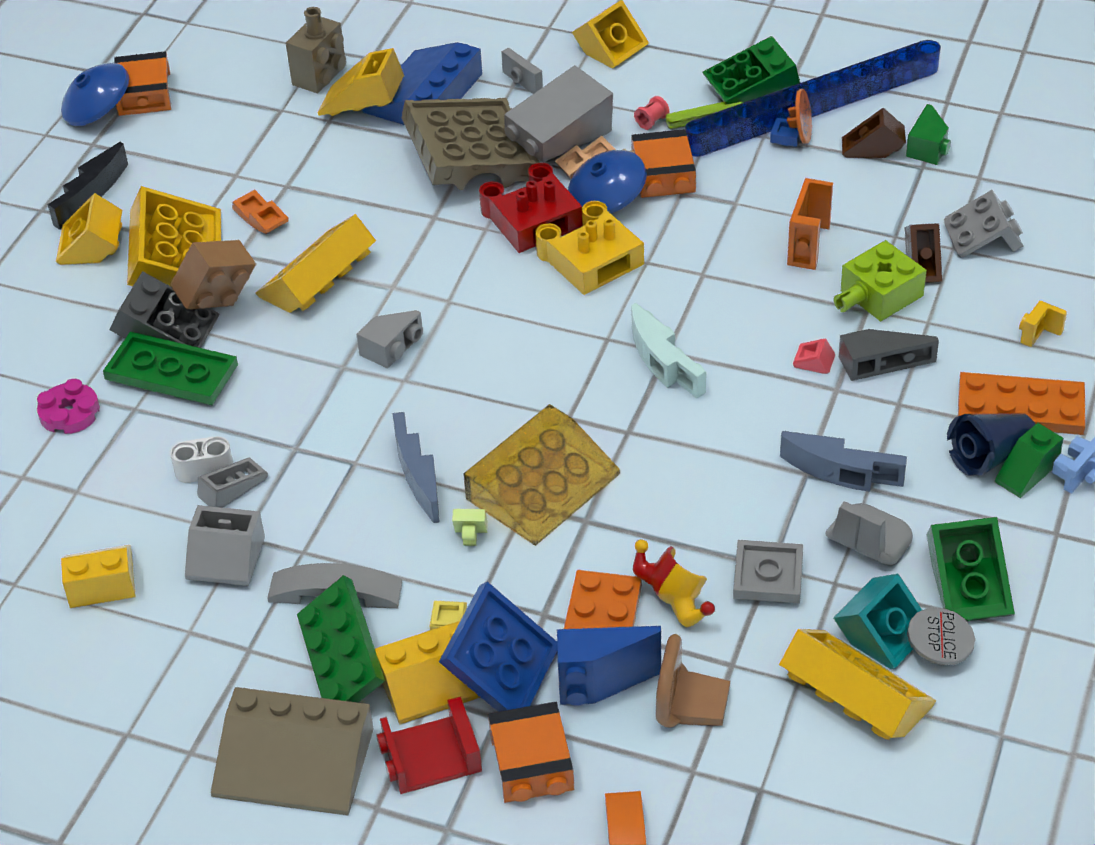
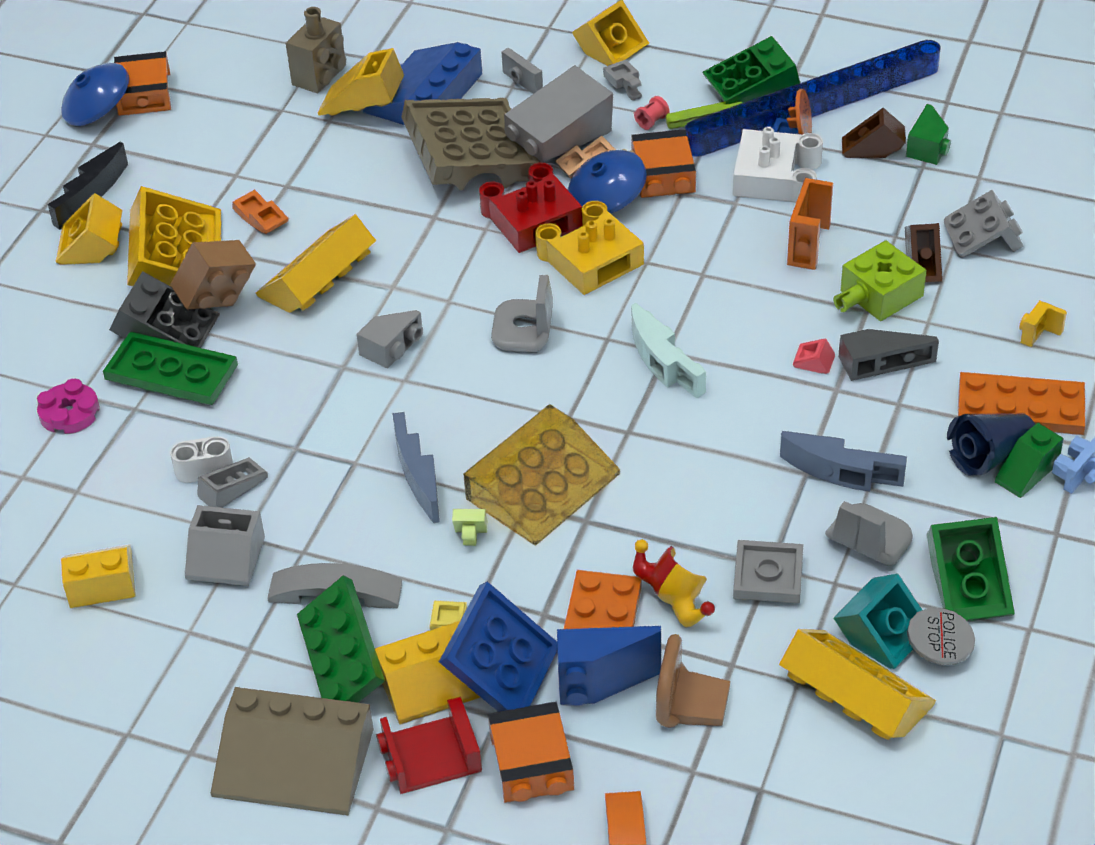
(524, 339): none -> light grey piece
(624, 75): none -> light grey plate
(768, 161): none -> white piece

